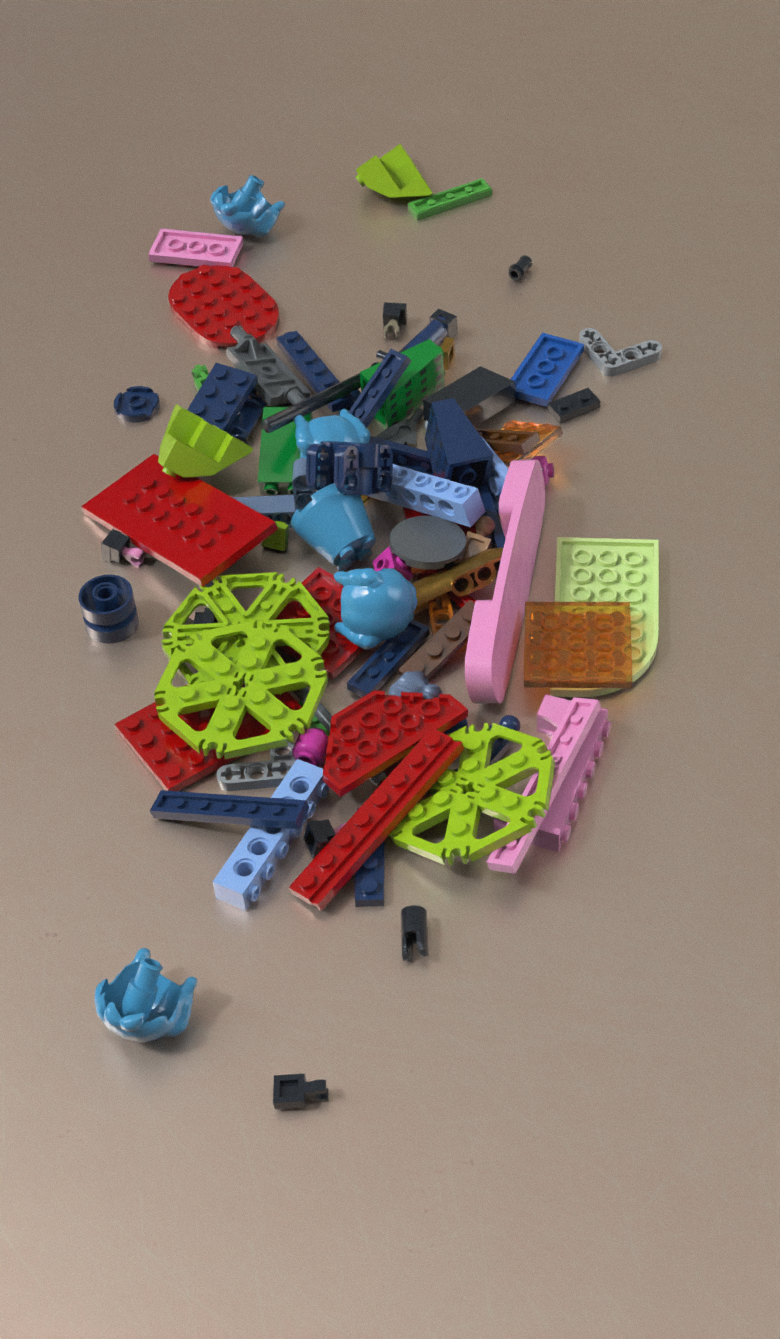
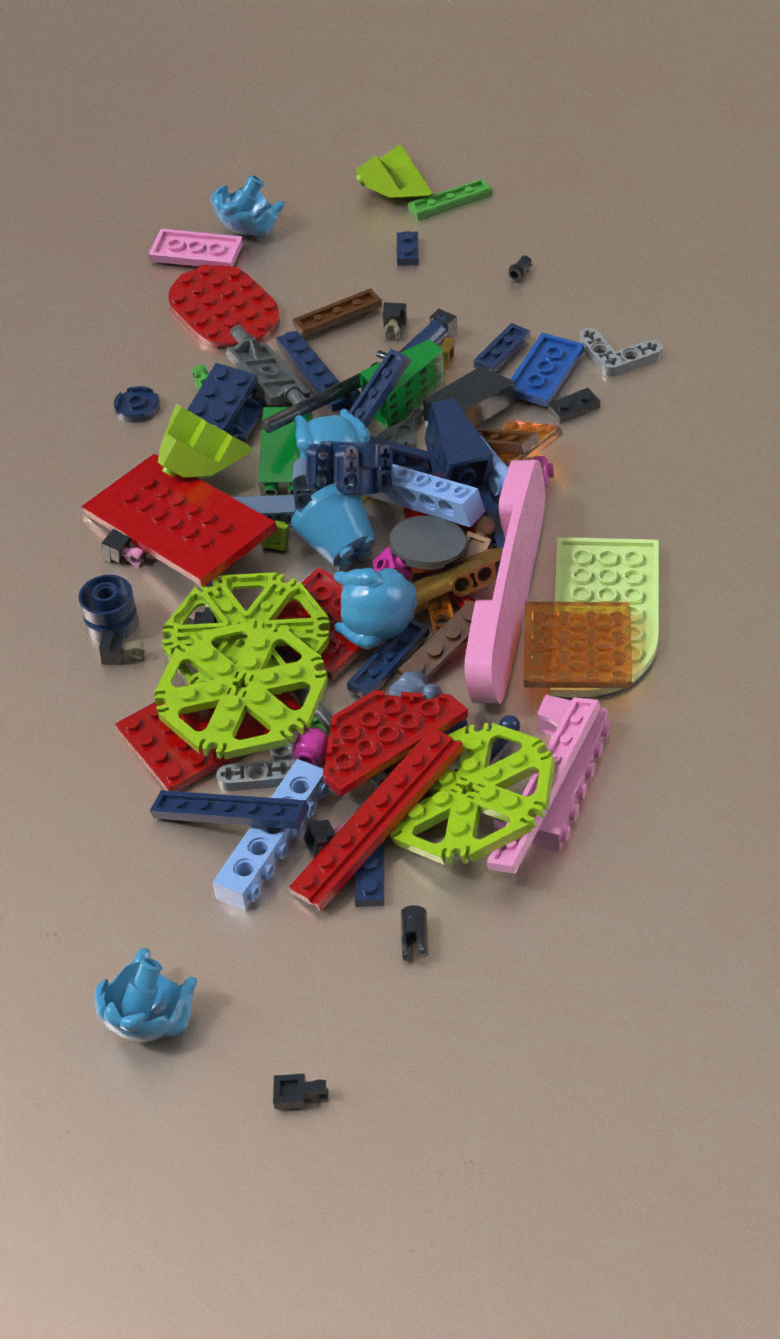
(113, 648): none -> black piece
(337, 312): none -> reddish brown plate
(407, 248): none -> dark blue plate
(502, 348): none -> dark blue plate

